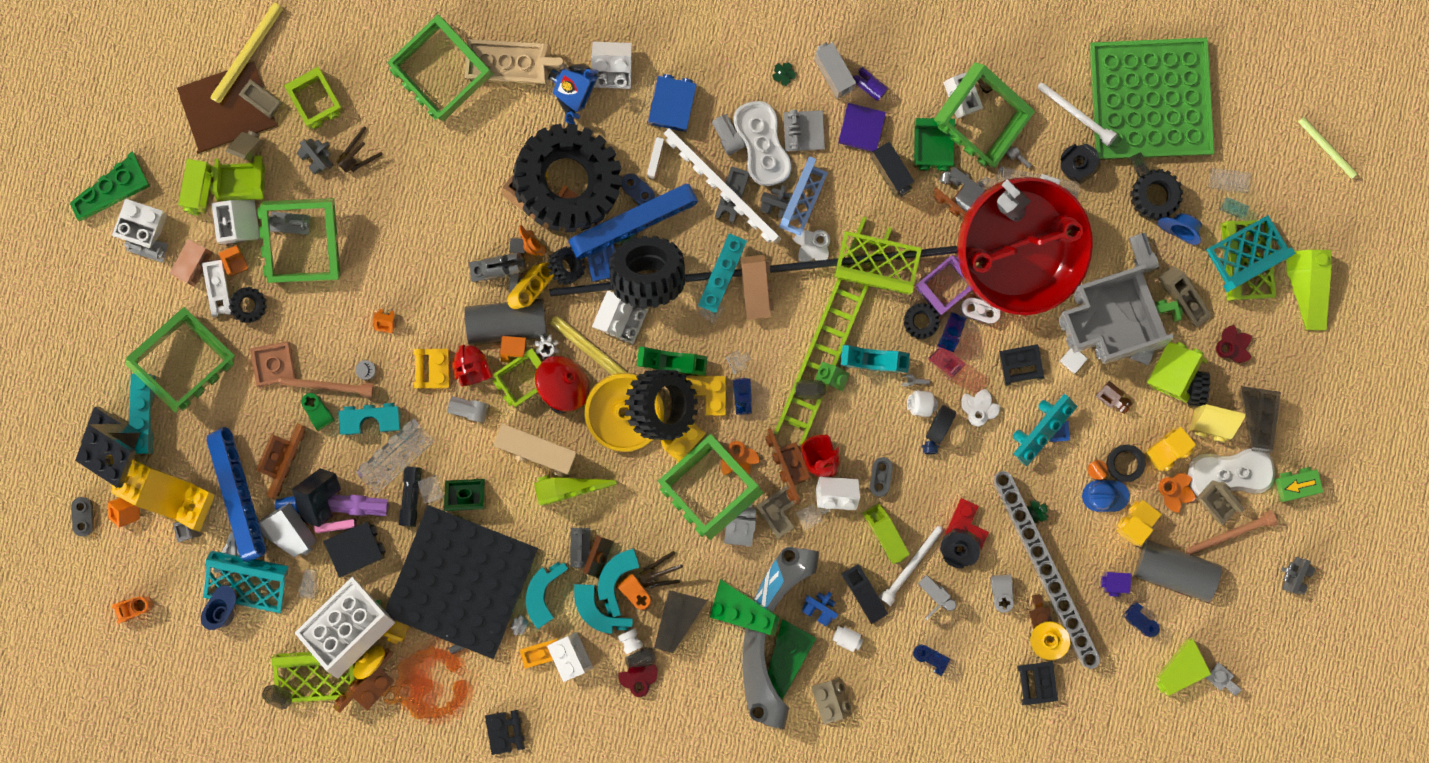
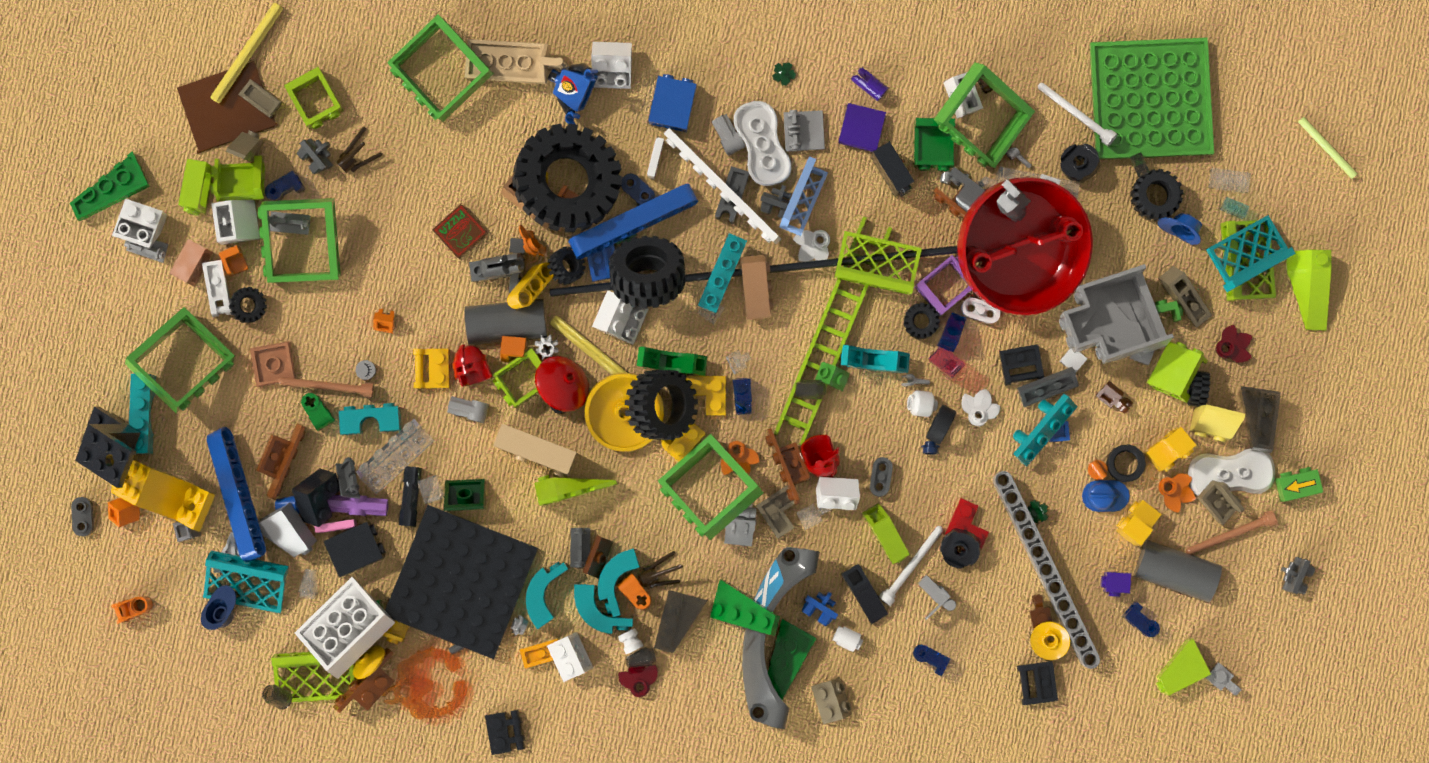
(279, 188): none -> clear blue leg
(347, 479): none -> dark grey hinge
(460, 231): none -> reddish brown tile
(834, 70): light grey brick -> none
(1002, 588): light grey piece -> none
(1048, 387): none -> dark grey plate
(1143, 252): light grey piece -> none

